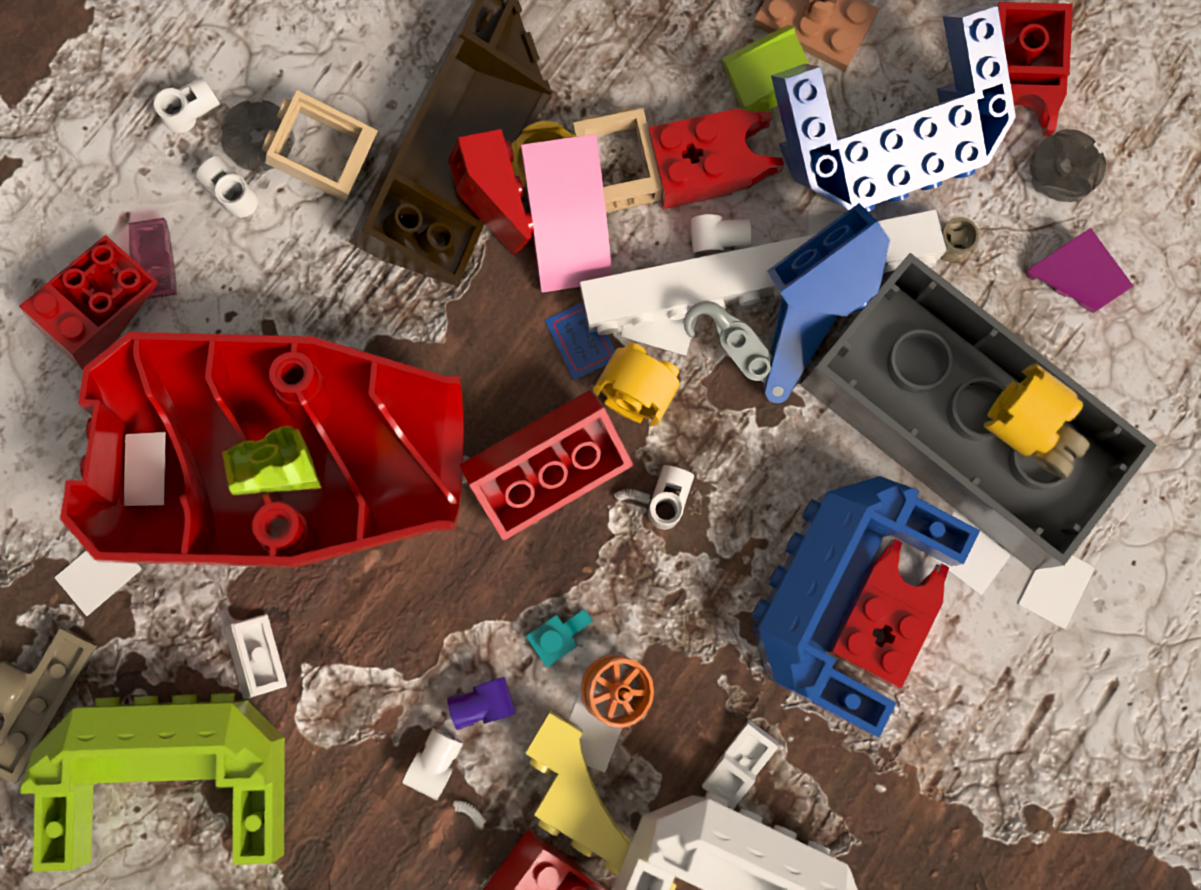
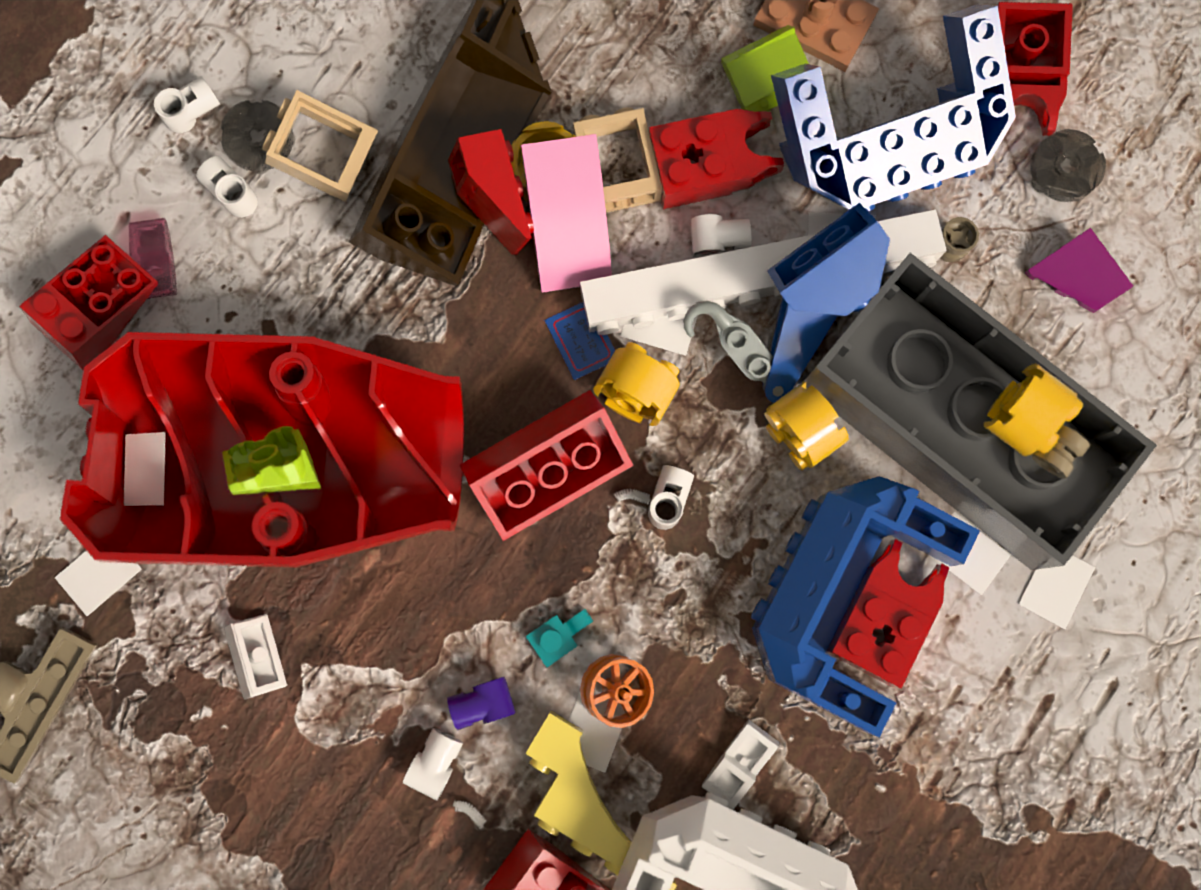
(157, 743): lime wedge -> none
(805, 425): none -> yellow brick

